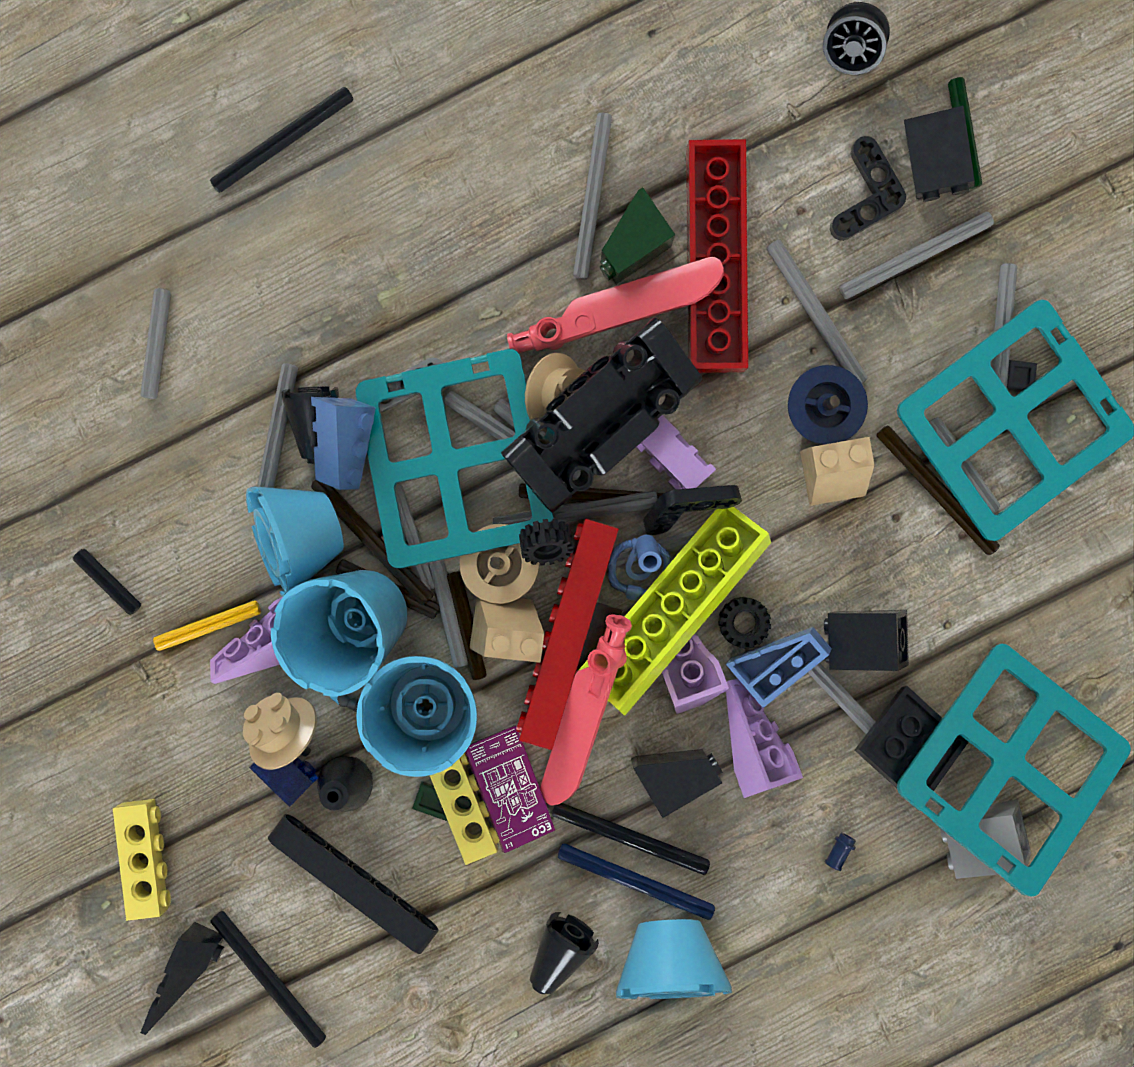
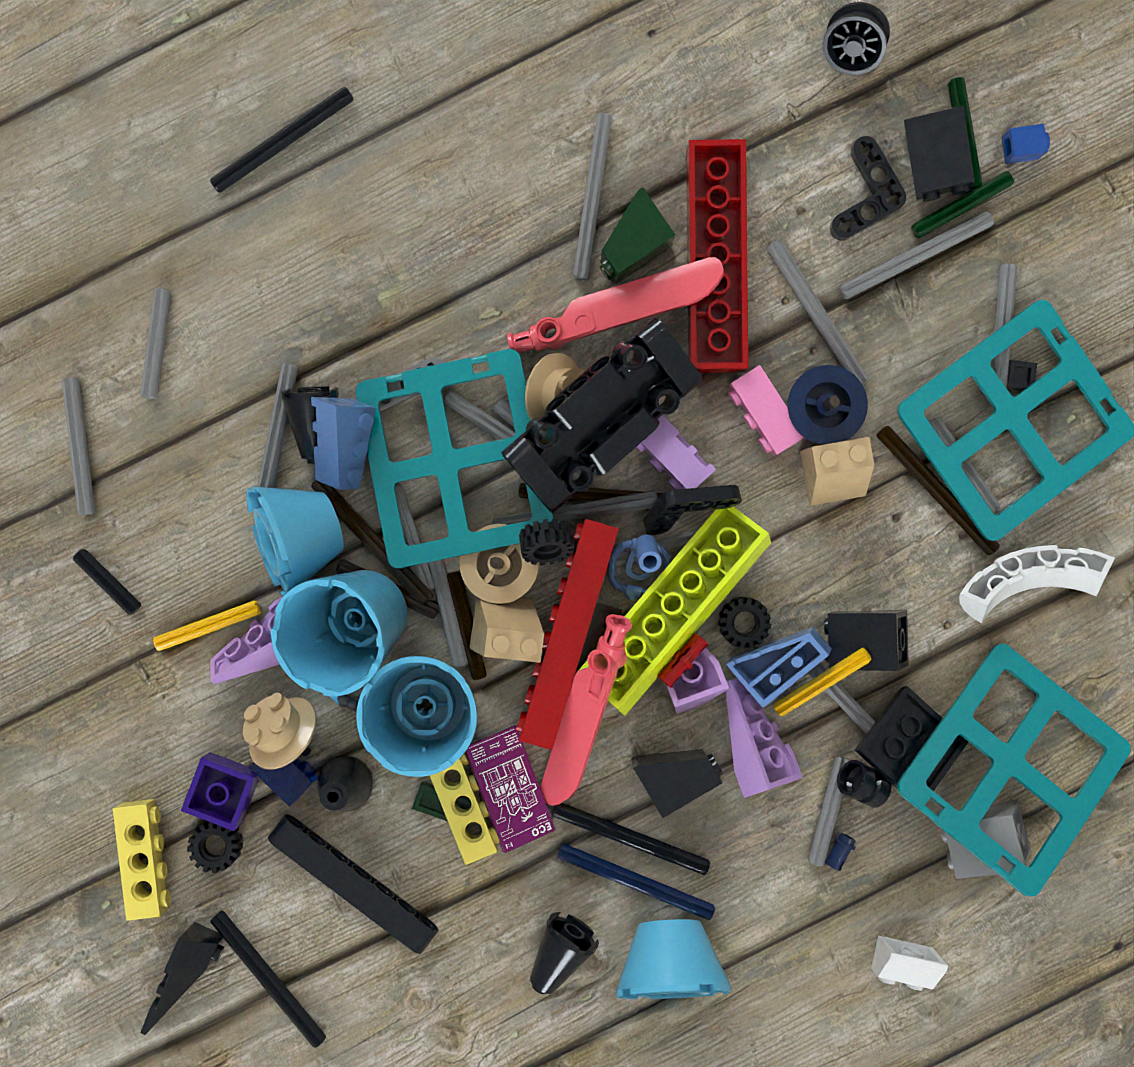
(78, 446): none -> light grey axle
(207, 860): none -> black tyre
(220, 791): none -> dark purple brick
(683, 660): none -> red pin
(764, 411): none -> bright pink brick
(822, 682): none -> yellow axle
(827, 816): none -> light grey axle
(863, 784): none -> black wheel
(907, 963): none -> white slope
(962, 204): none -> dark green axle
(1025, 143): none -> blue brick
(1032, 569): none -> white brick

